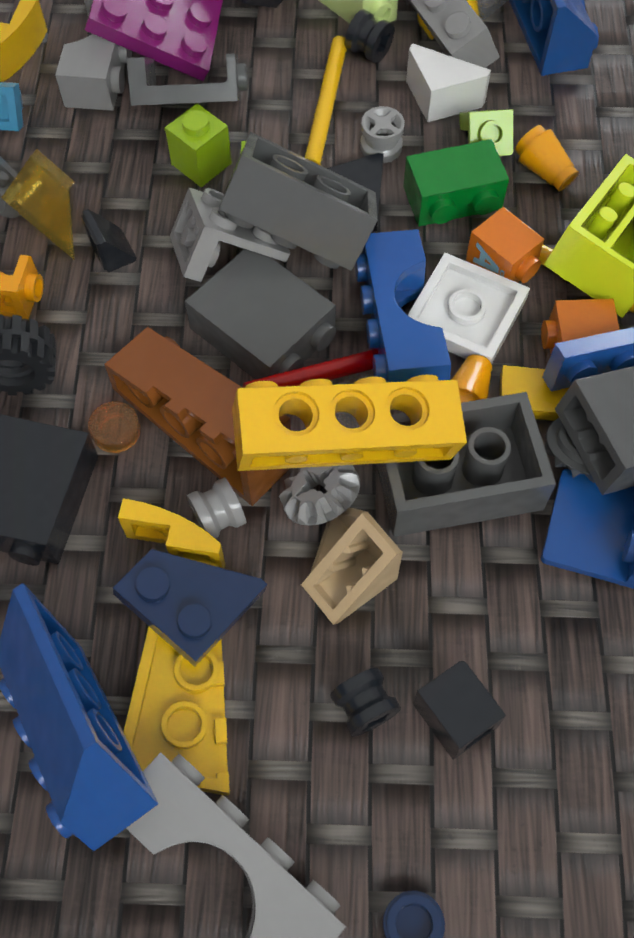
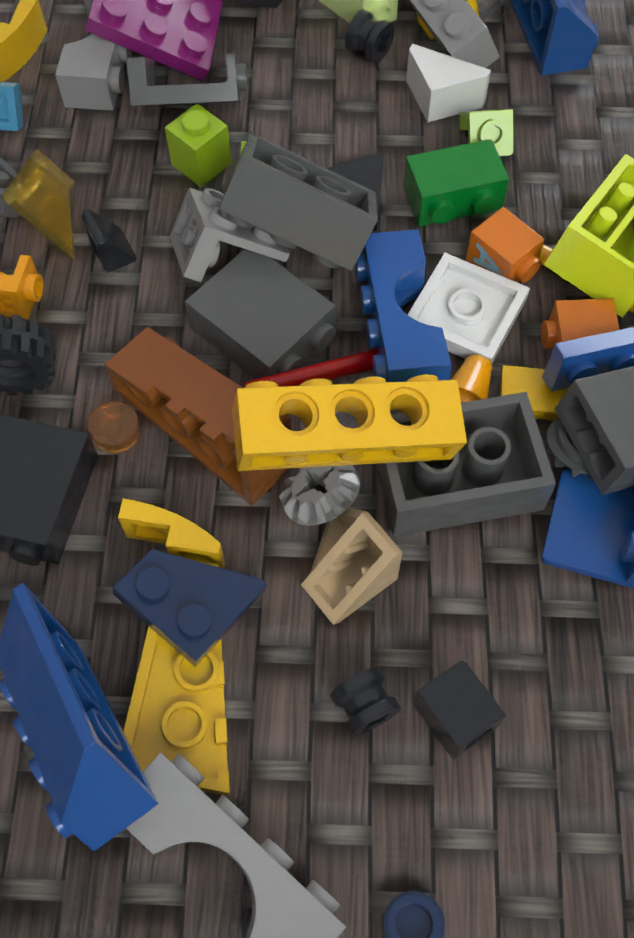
(217, 508): light grey wheel -> none
(326, 100): yellow bar -> none
(382, 133): light grey wheel -> none
(545, 157): light orange cone -> none

